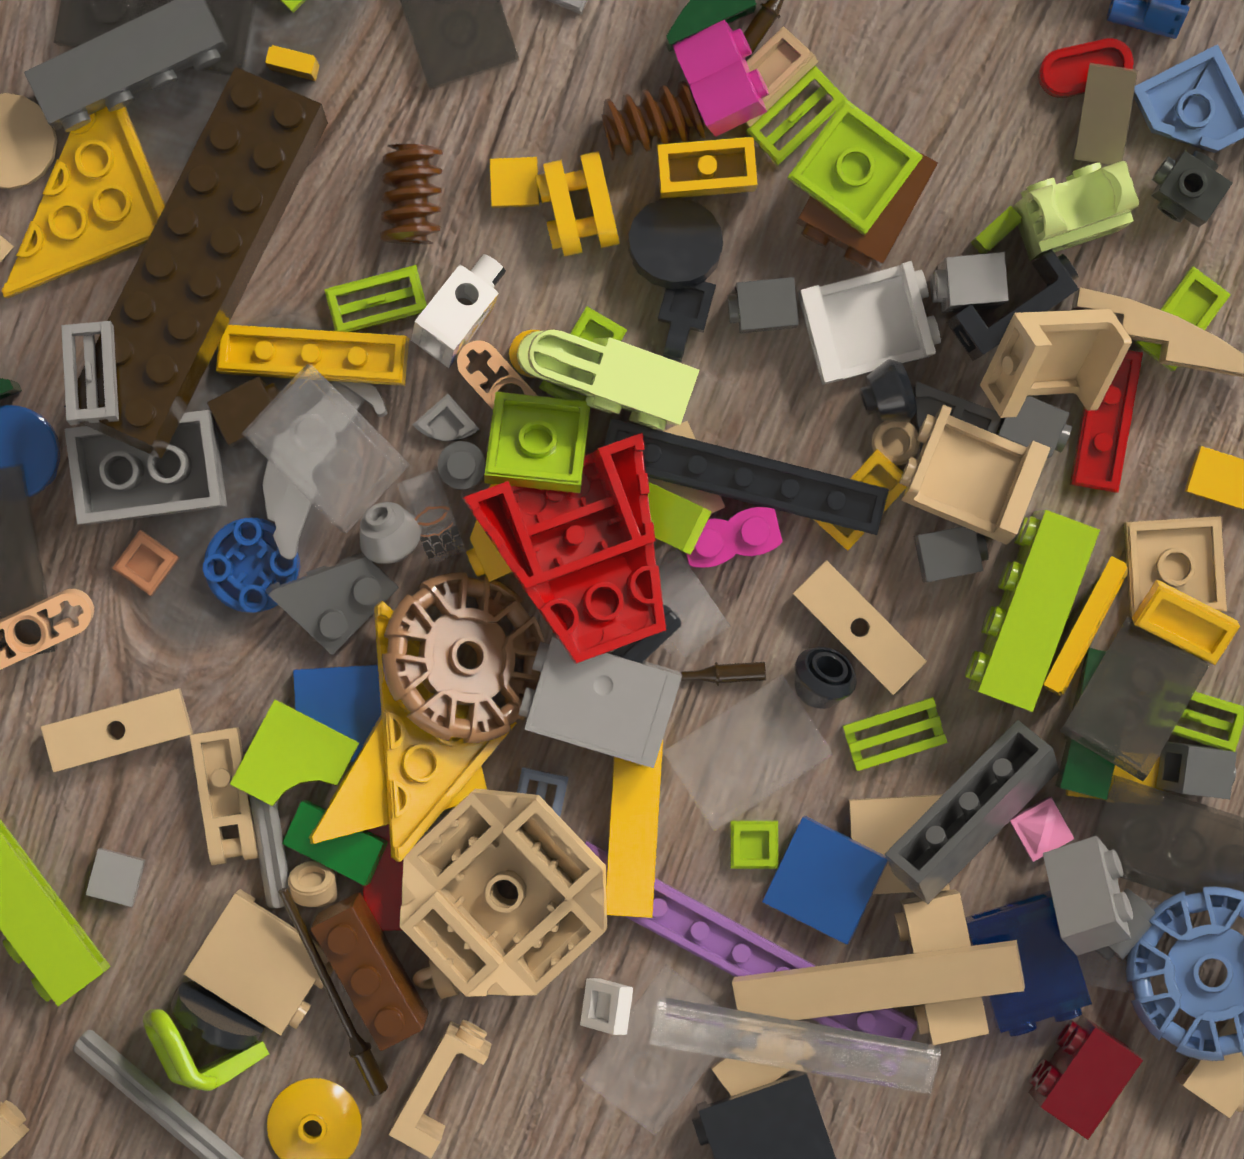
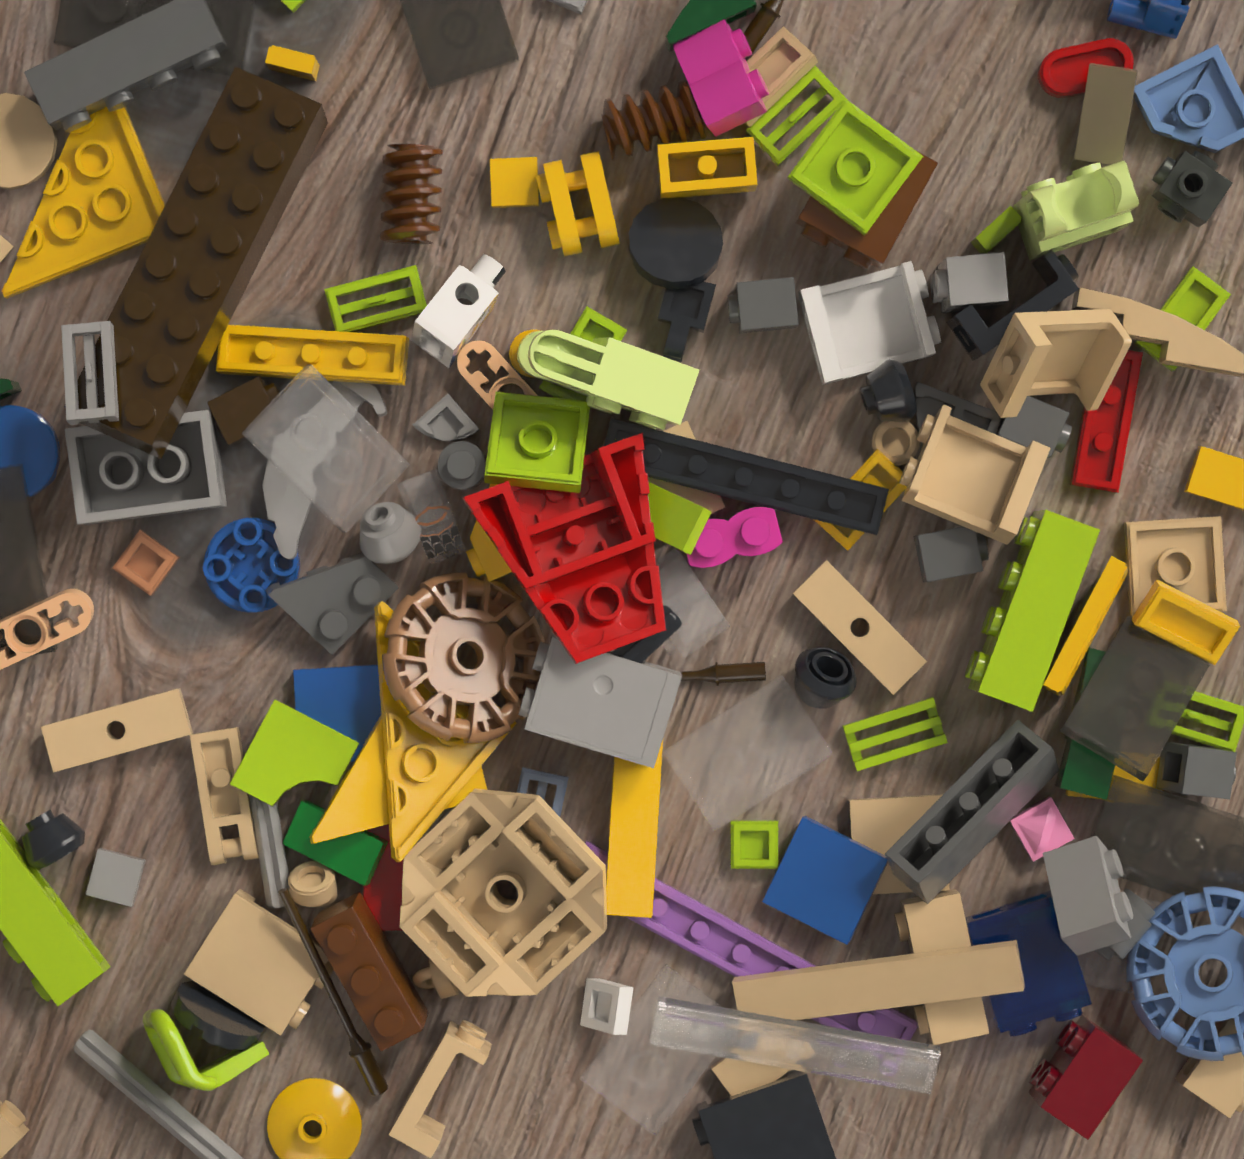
(51, 839): none -> black cone

